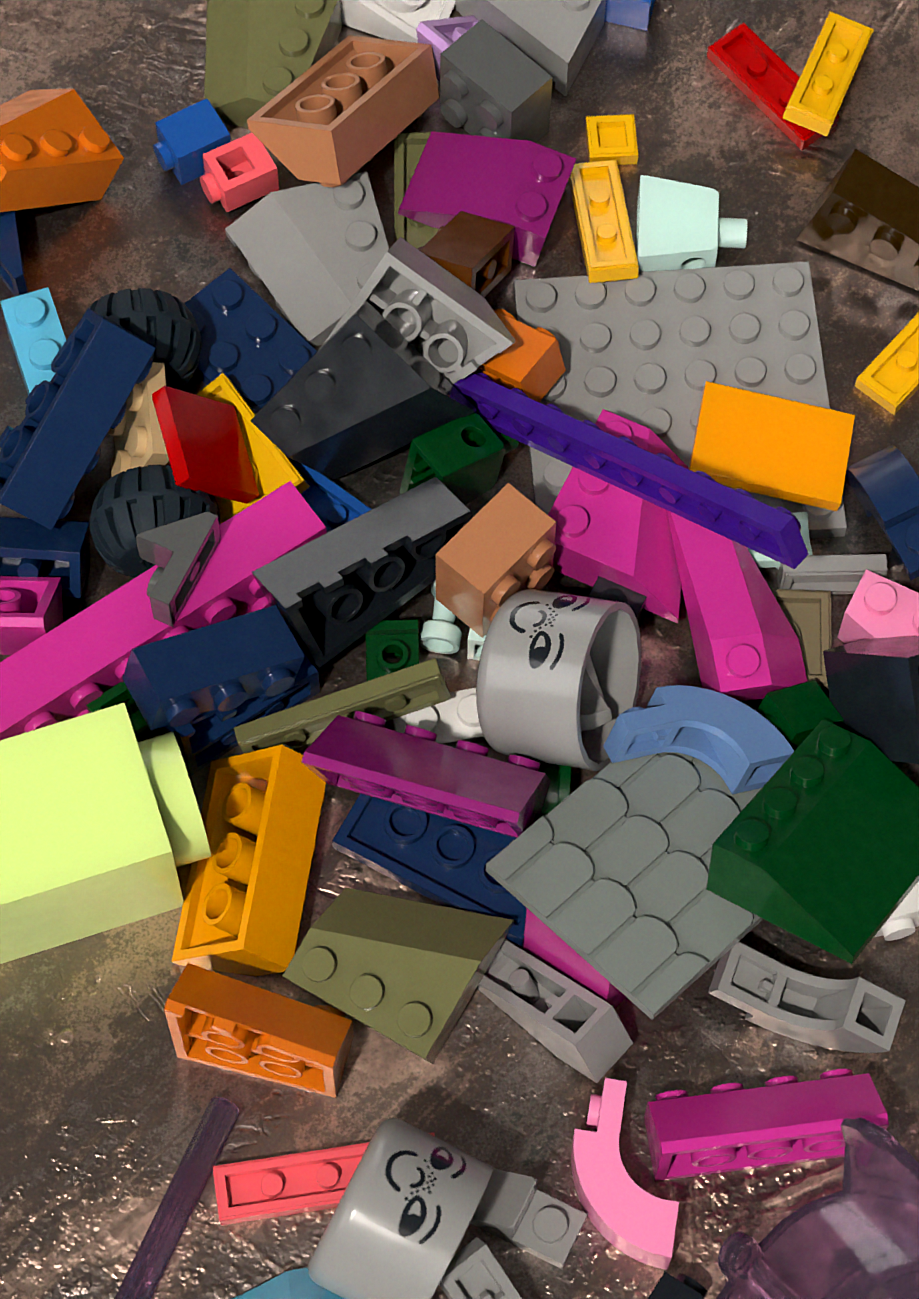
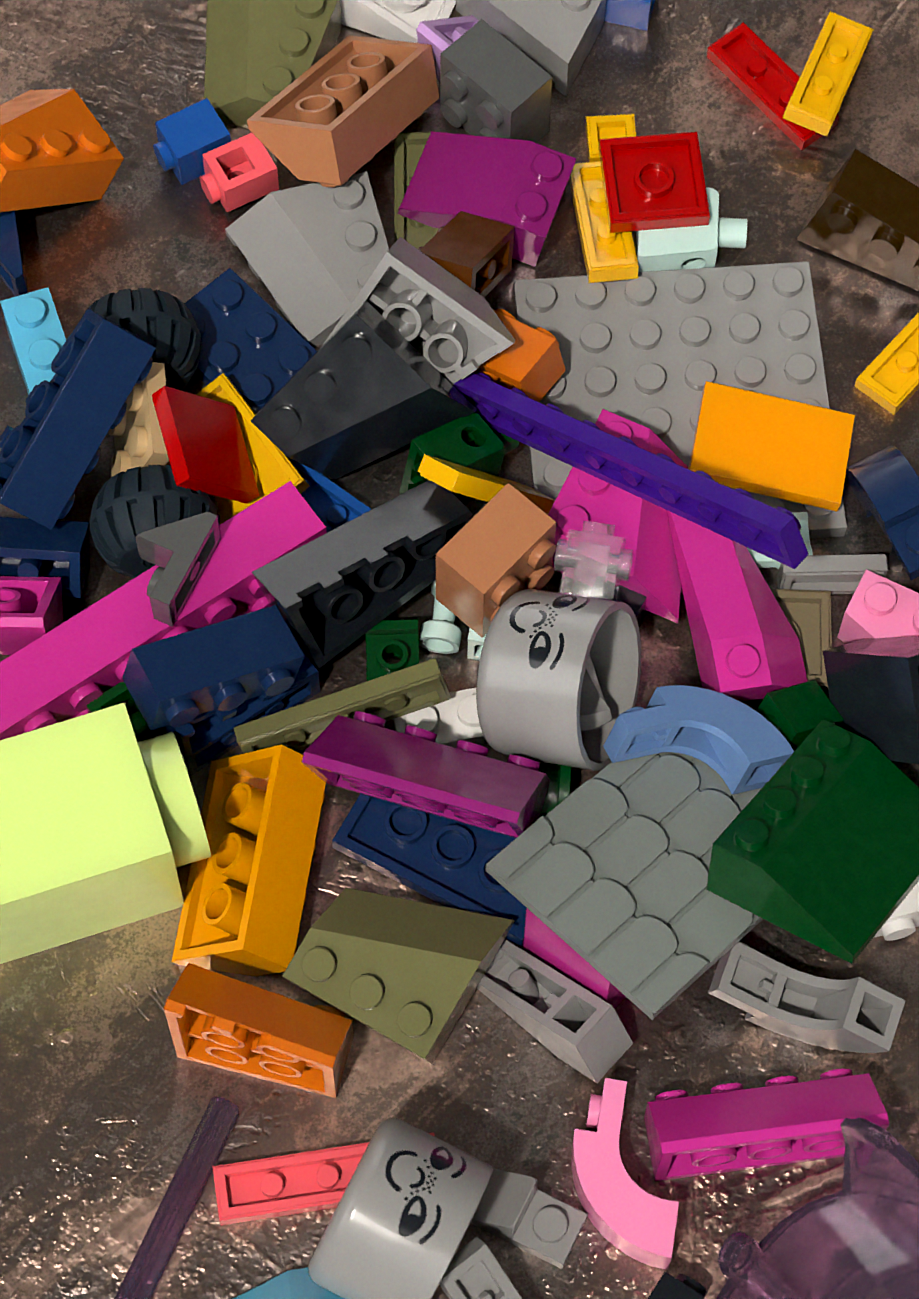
(475, 483): none -> yellow tile
(593, 561): none -> clear brick
(653, 182): none -> red tile

